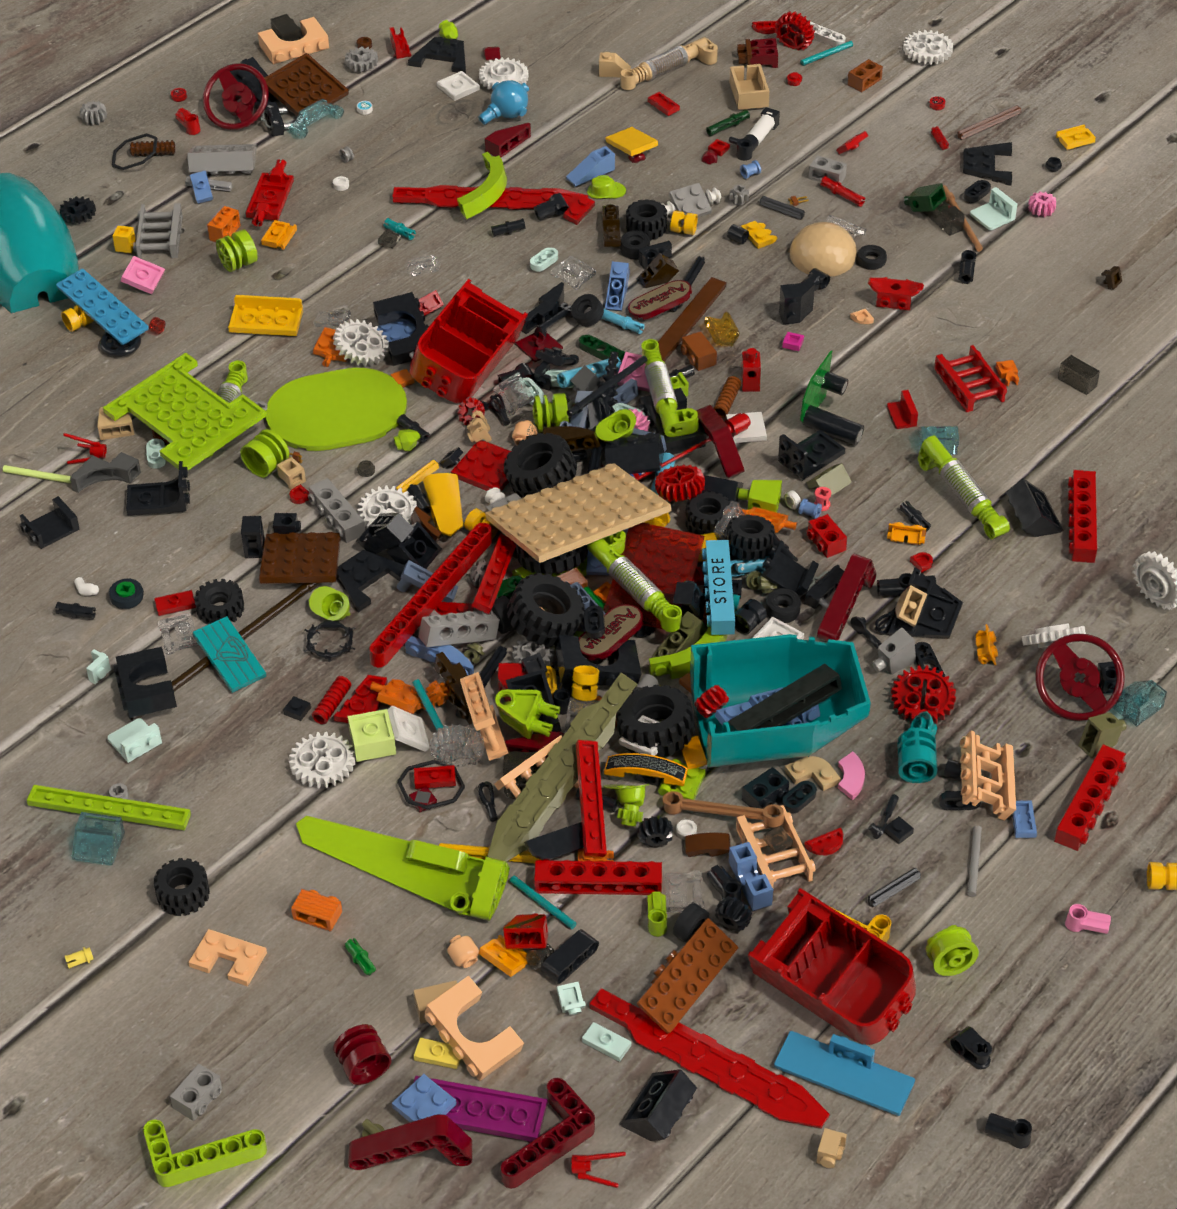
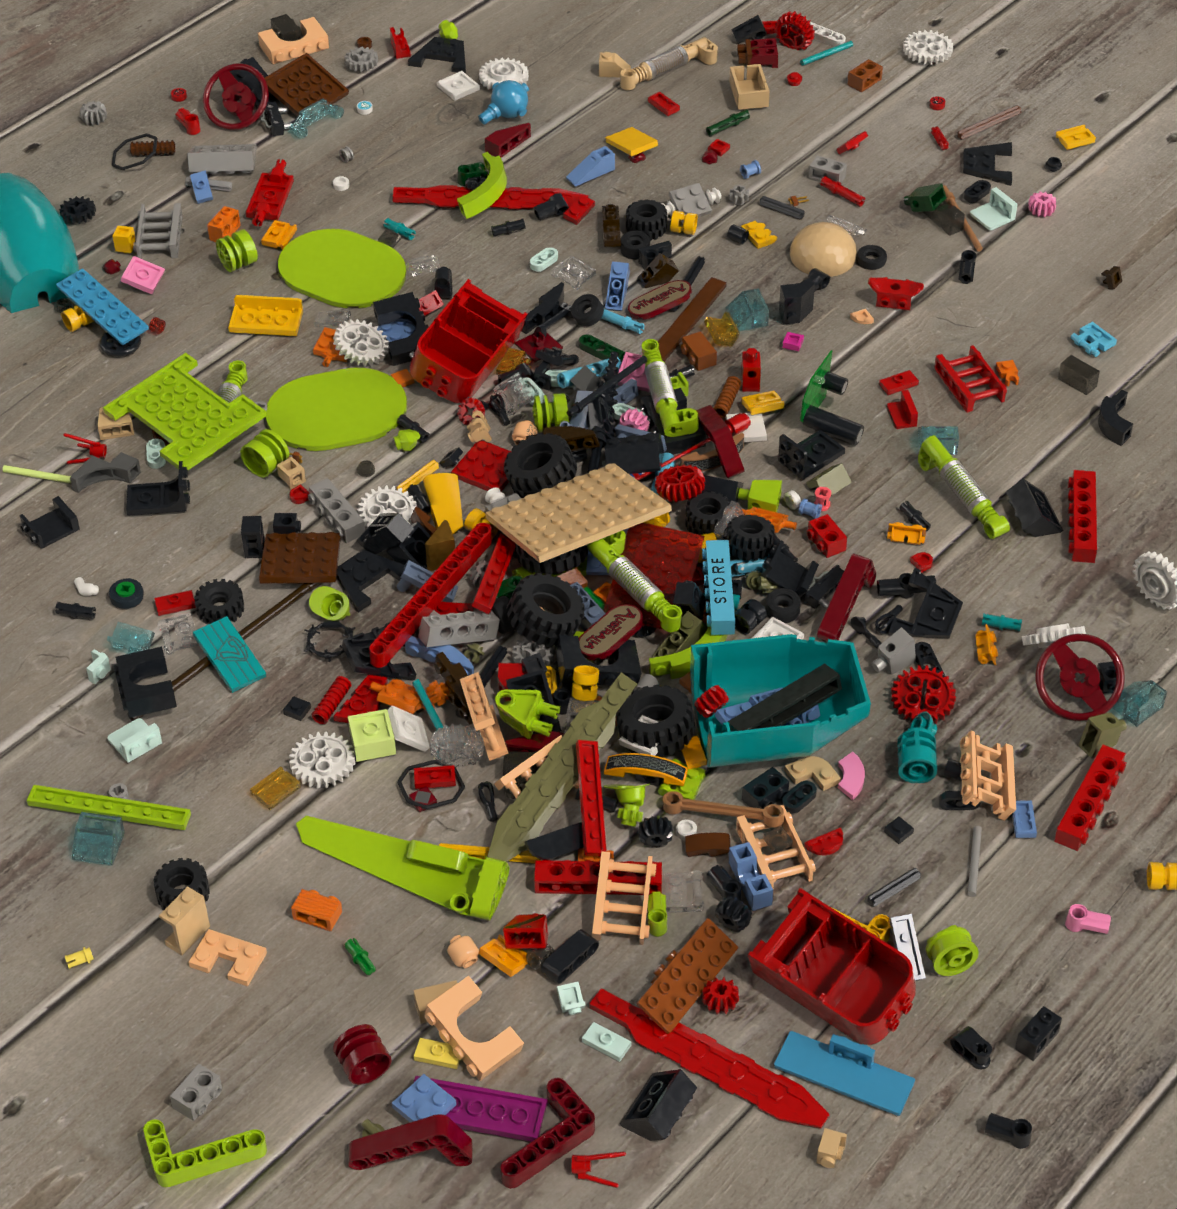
(62, 305): none -> clear smoke plate
(112, 267): none -> dark red piece
(131, 638): none -> clear light blue bracket
(188, 918): none -> tan panel
(275, 788): none -> clear yellow plate
(342, 268): none -> lime tile
(358, 653): none -> black wing
(439, 546): none -> pearl gold slope
(443, 282): none -> black piece
(469, 171): none -> dark green piece
(474, 182): none -> black gear
(491, 53): dark red slope -> none
(512, 359): none -> clear yellow plate
(543, 902): teal bar -> none
(594, 622): black plate -> none
(603, 906): none -> light nougat fence
(605, 187): lime piece -> none
(616, 425): lime piece -> none
(689, 921): black tyre -> none
(710, 459): none -> slope
(720, 995): none -> red gear
(746, 145): black piece -> none
(749, 310): none -> clear light blue slope
(750, 28): none -> black plate
(762, 402): none -> yellow plate
(877, 830): black piece -> none
(898, 382): none -> red plate
(906, 942): none -> piece
(910, 605): tan slope -> none
(1001, 622): none -> teal pin
(1038, 1033): none -> black brick
(1097, 336): none -> medium azure plate
(1110, 423): none -> black arch

